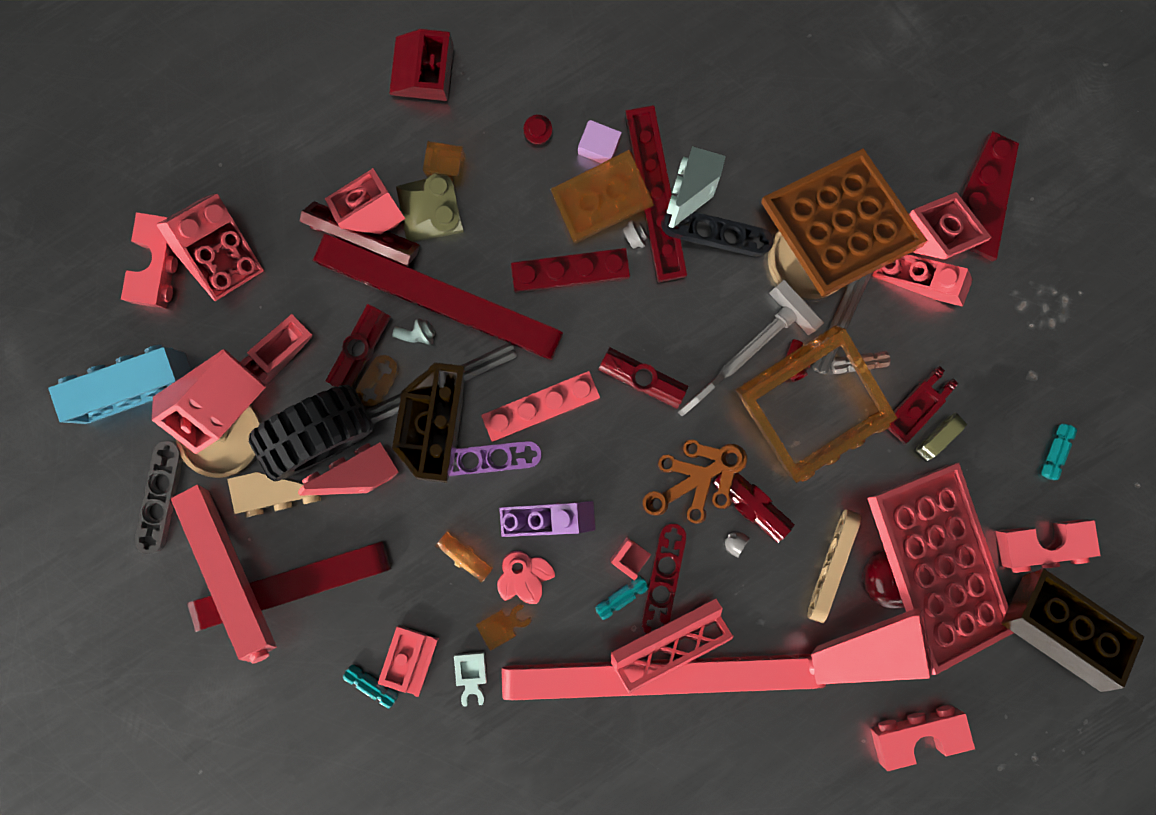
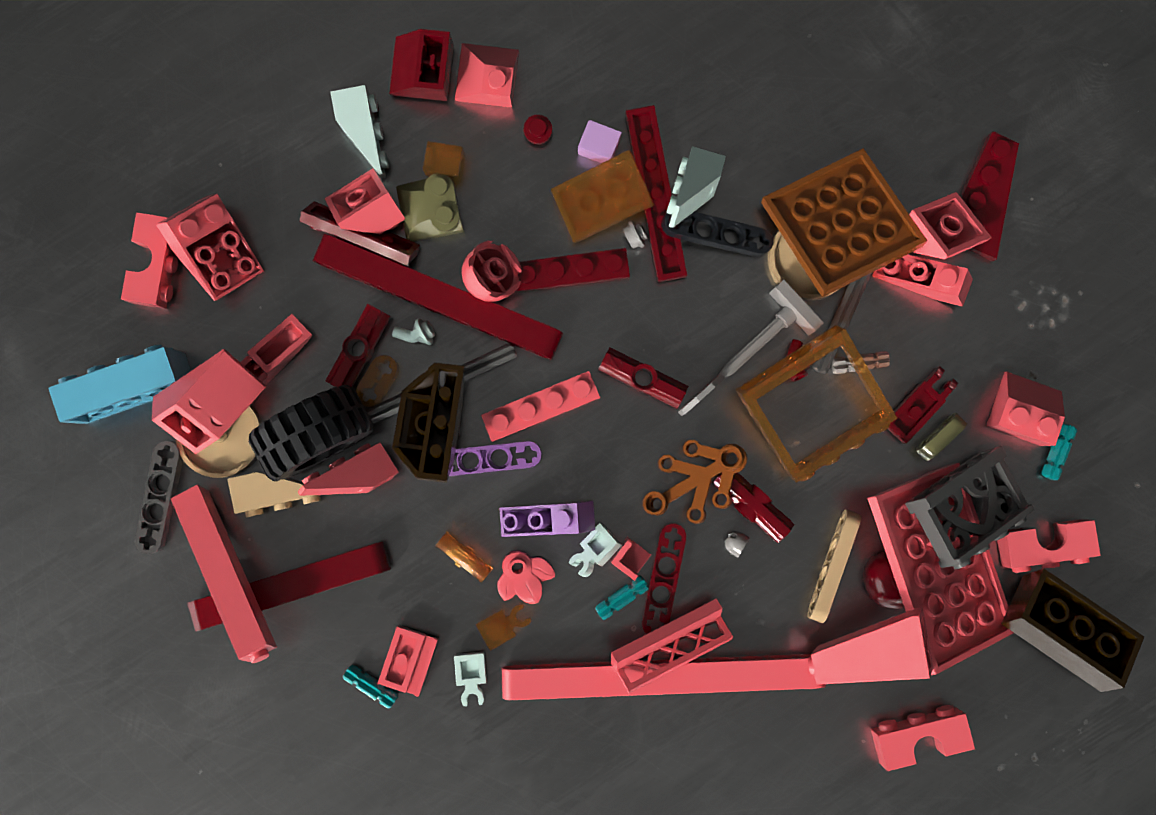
(355, 115): none -> light aqua slope
(486, 75): none -> coral slope
(491, 272): none -> coral cylinder
(598, 548): none -> light aqua plate
(932, 503): none -> dark grey fence
(1027, 410): none -> coral slope

